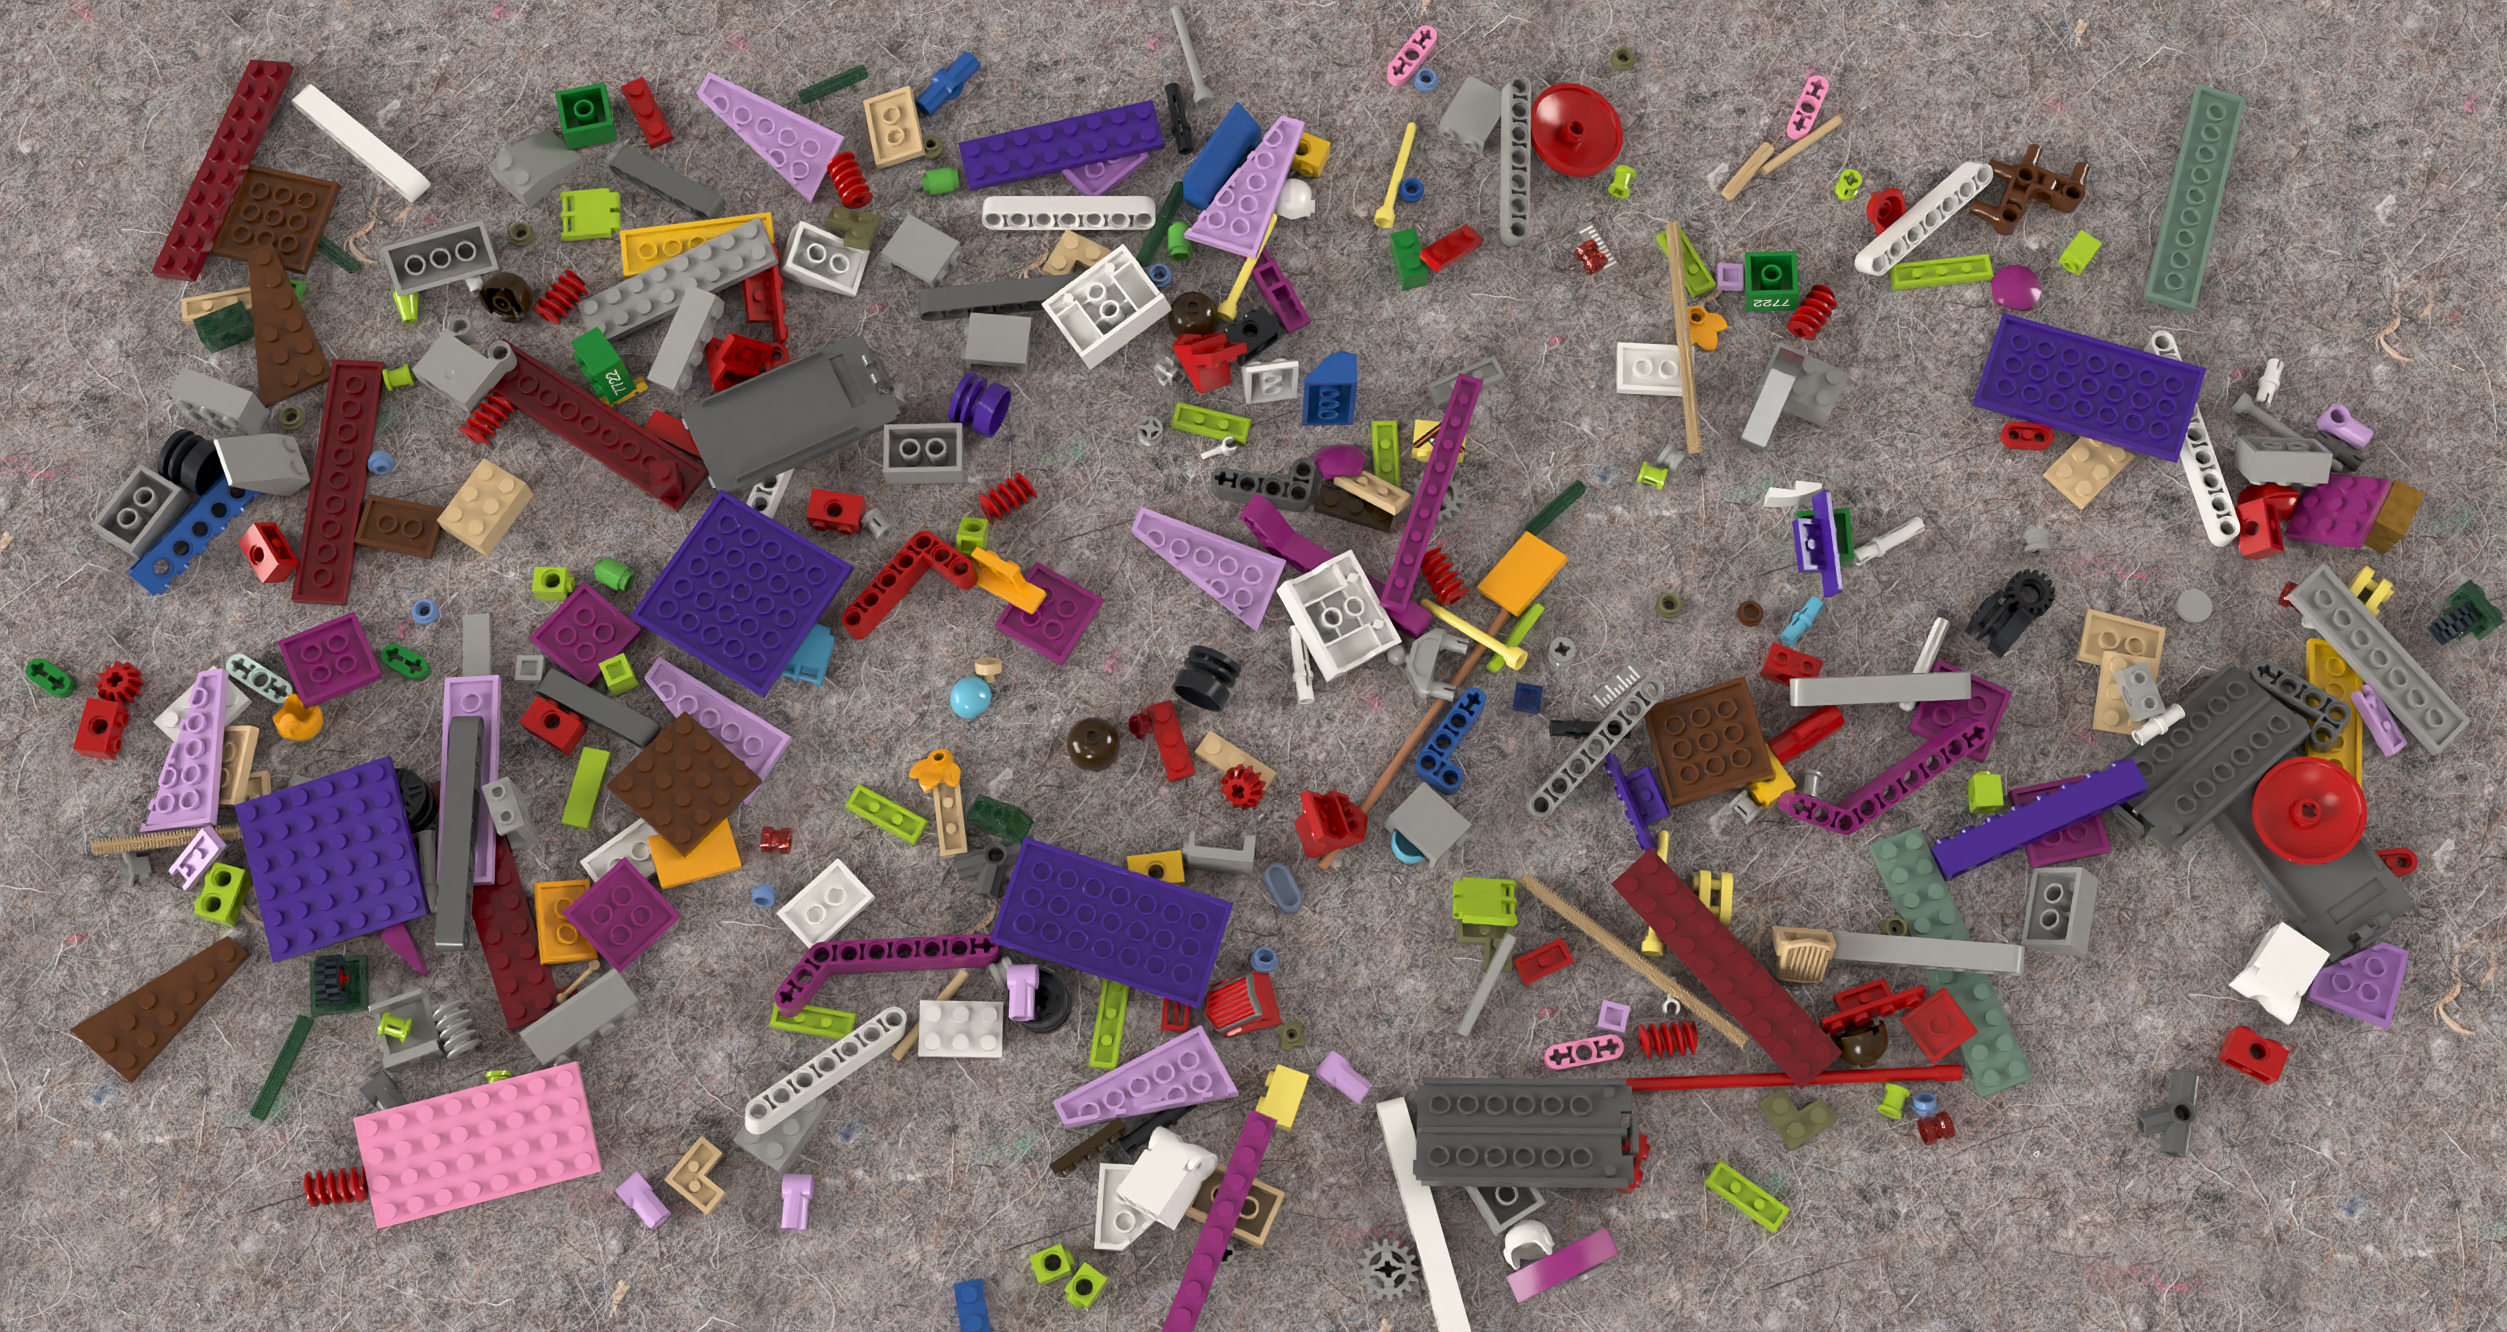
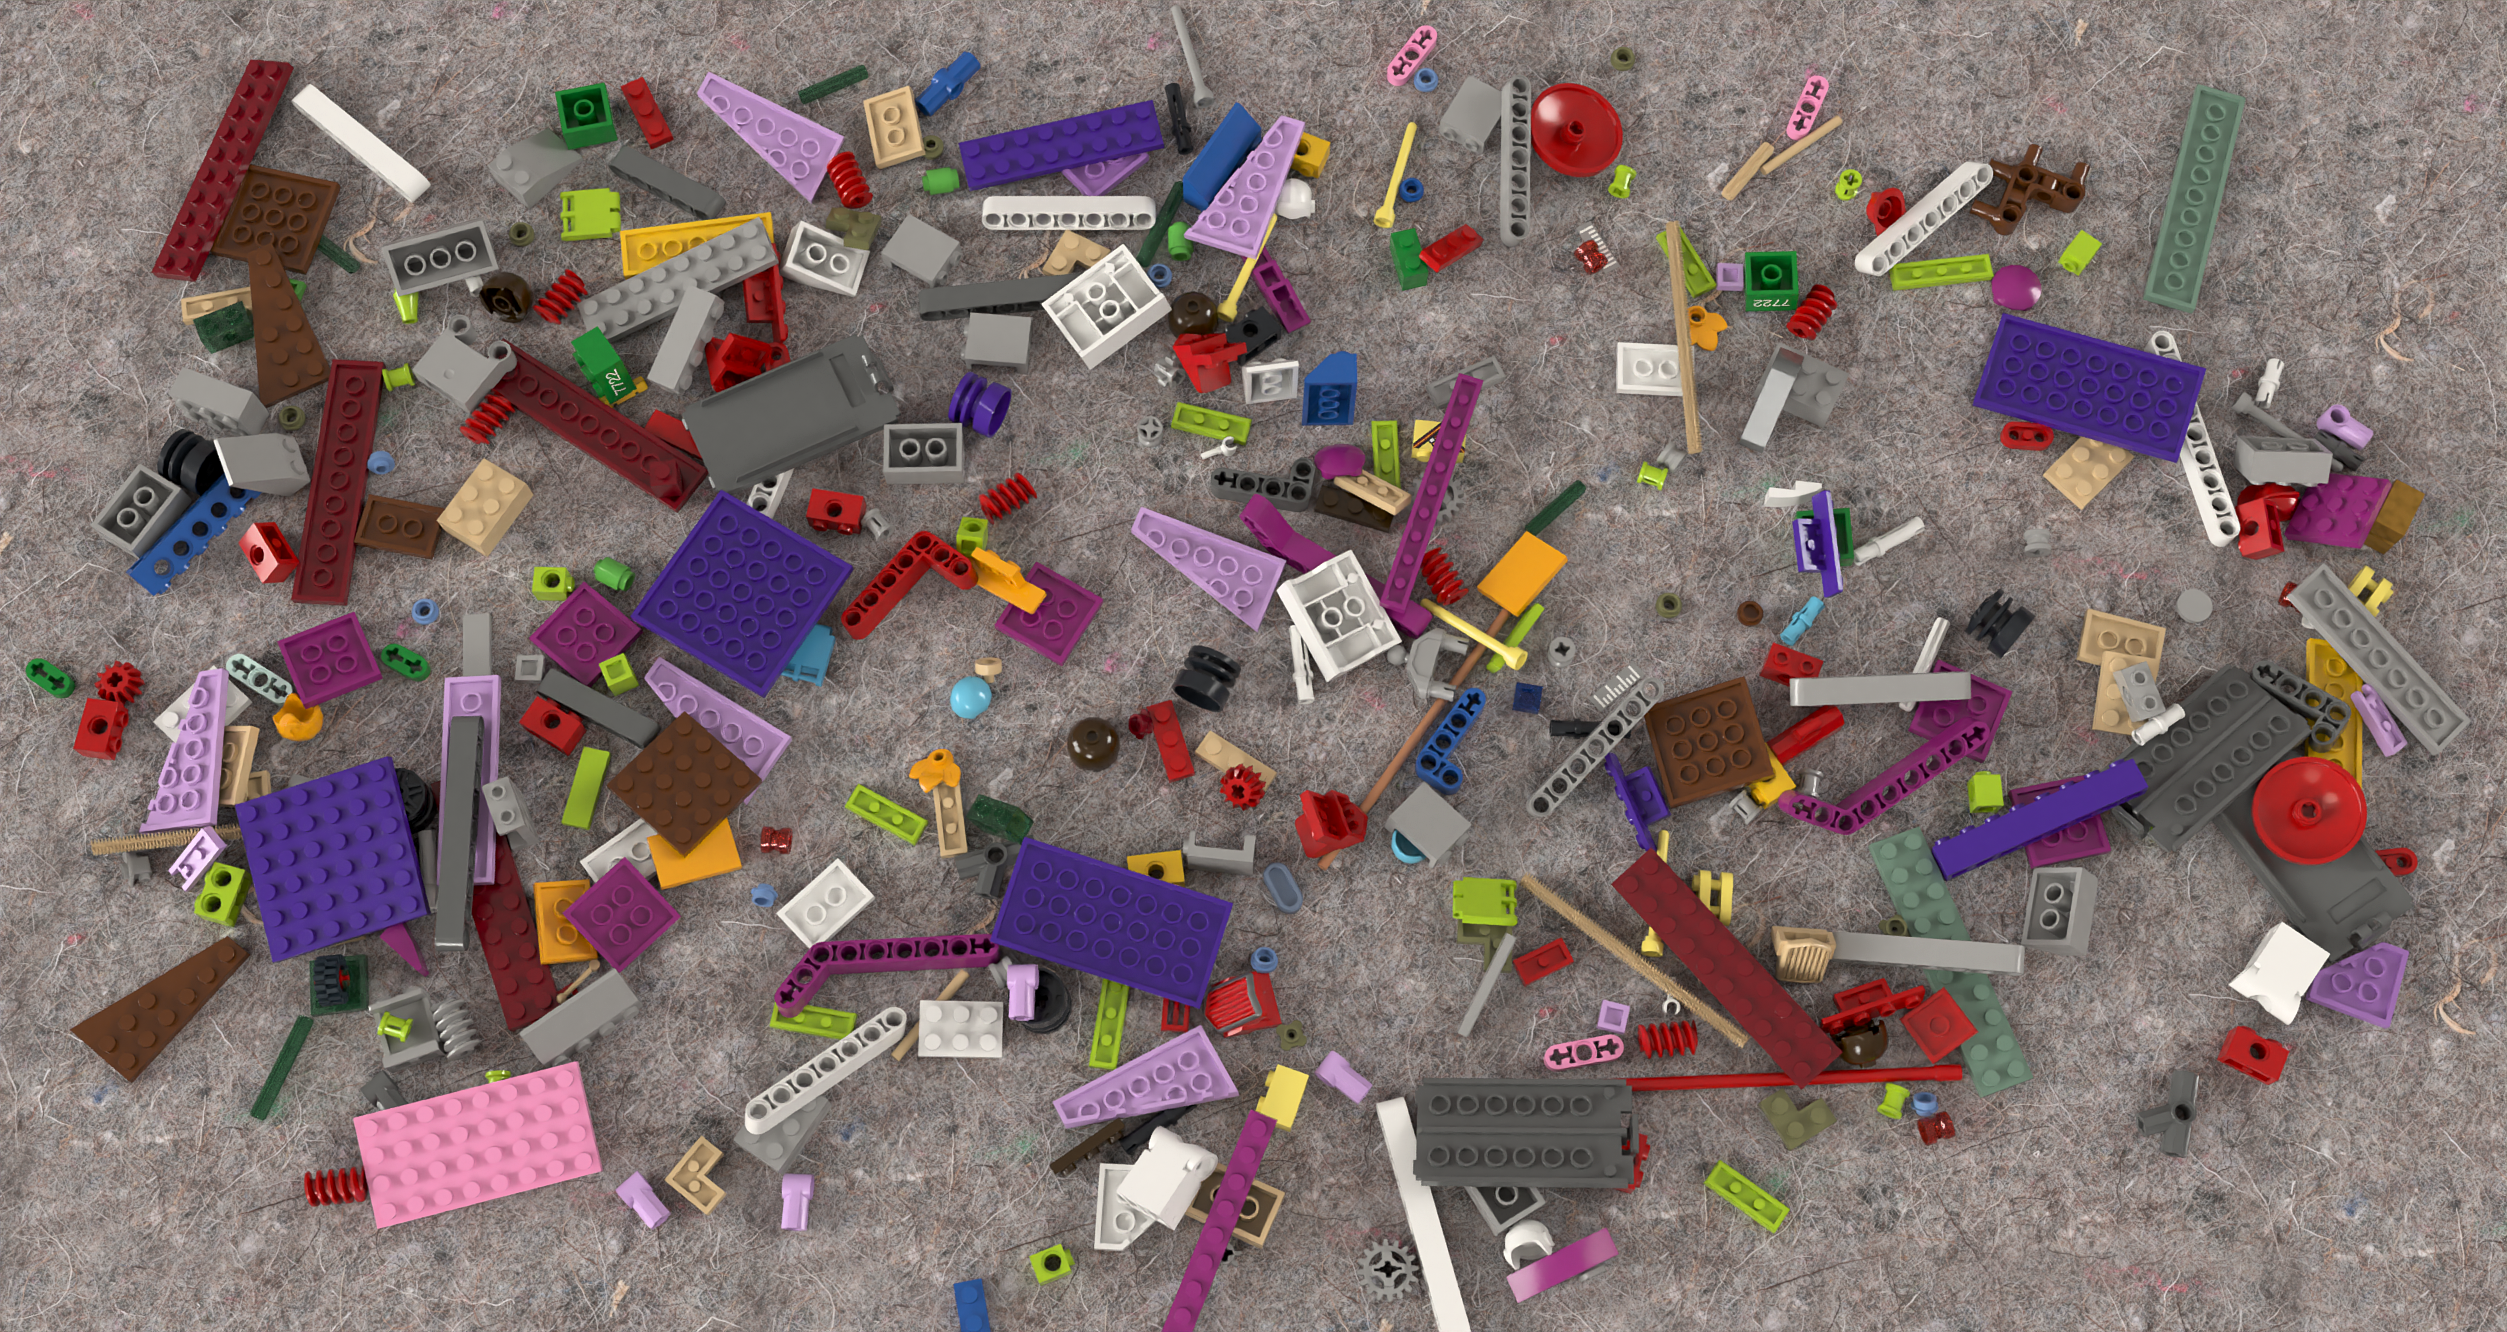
(1085, 1273): lime brick -> none
(2038, 583): black tyre -> none
(2467, 614): plate -> none

